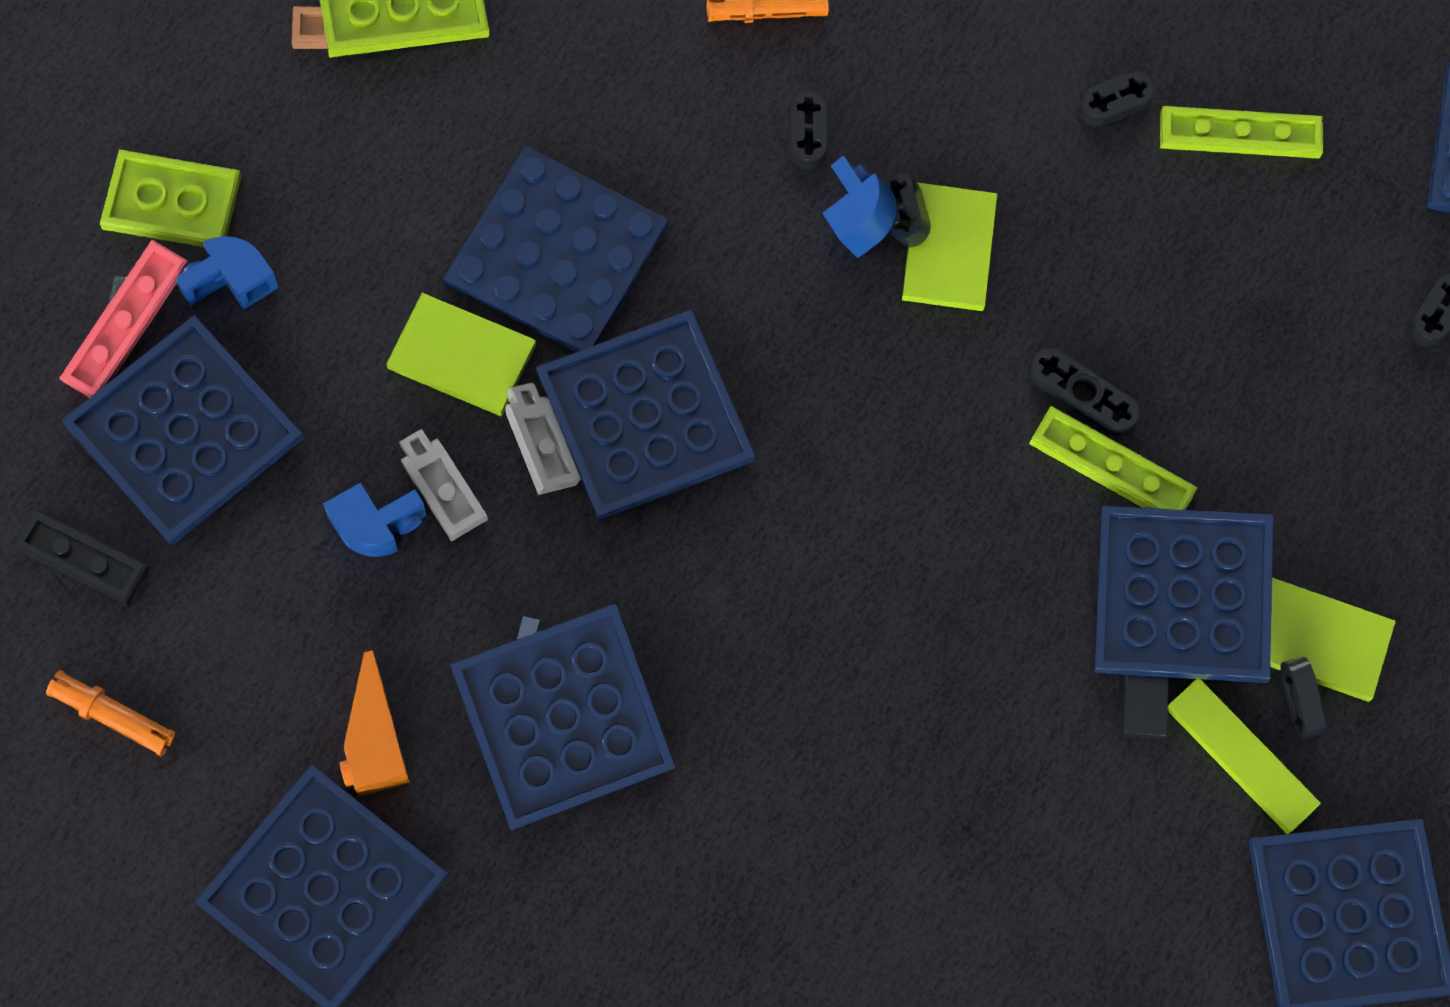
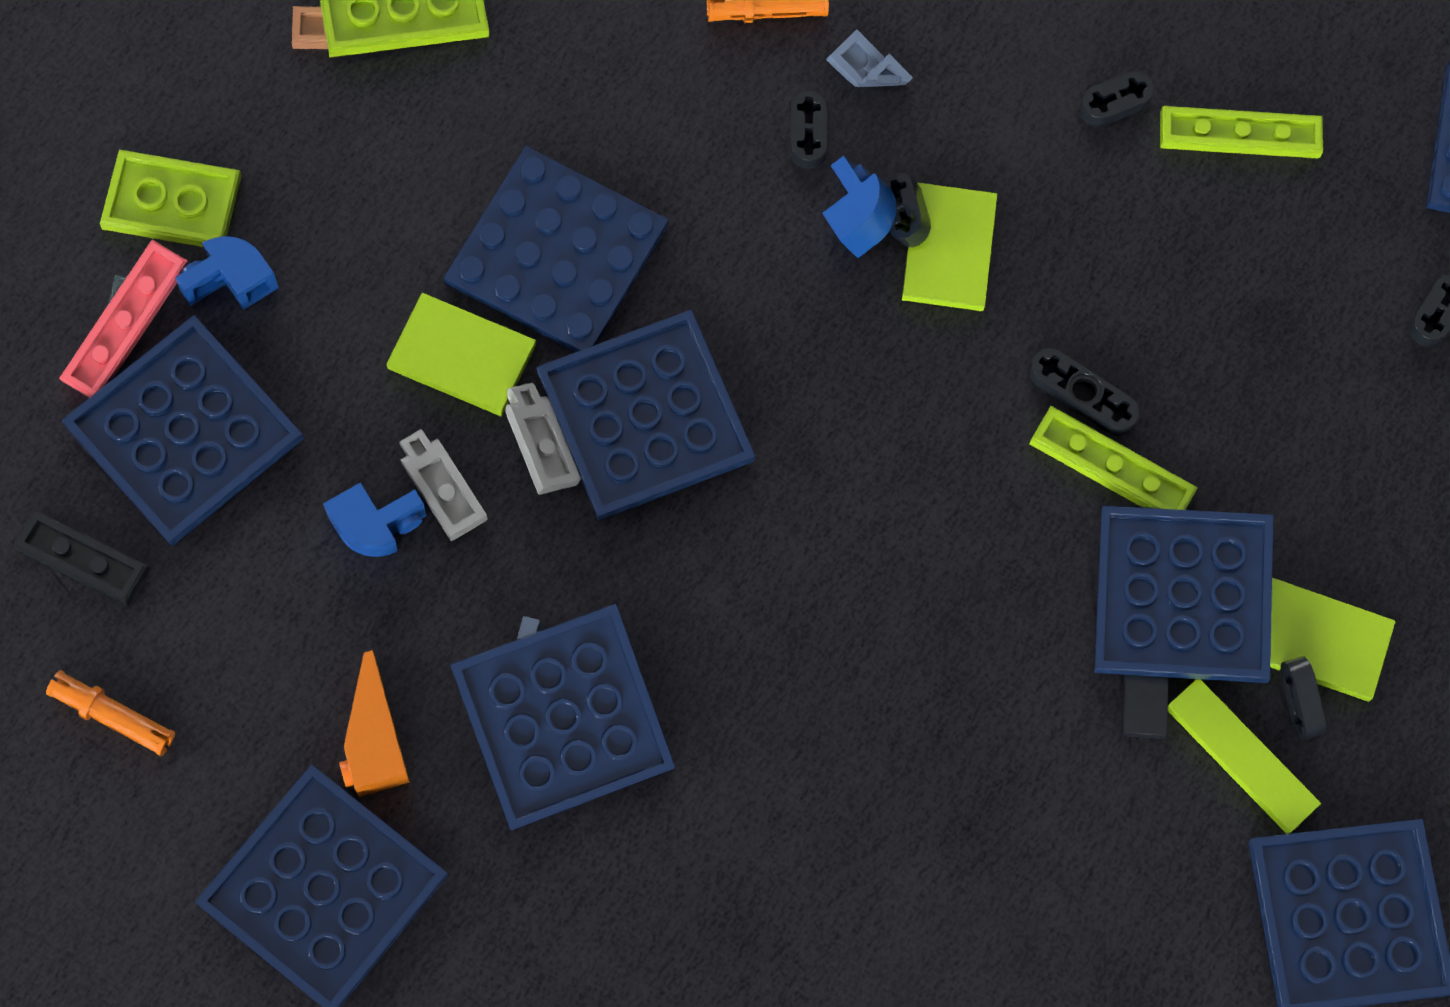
(865, 65): none -> sand blue slope

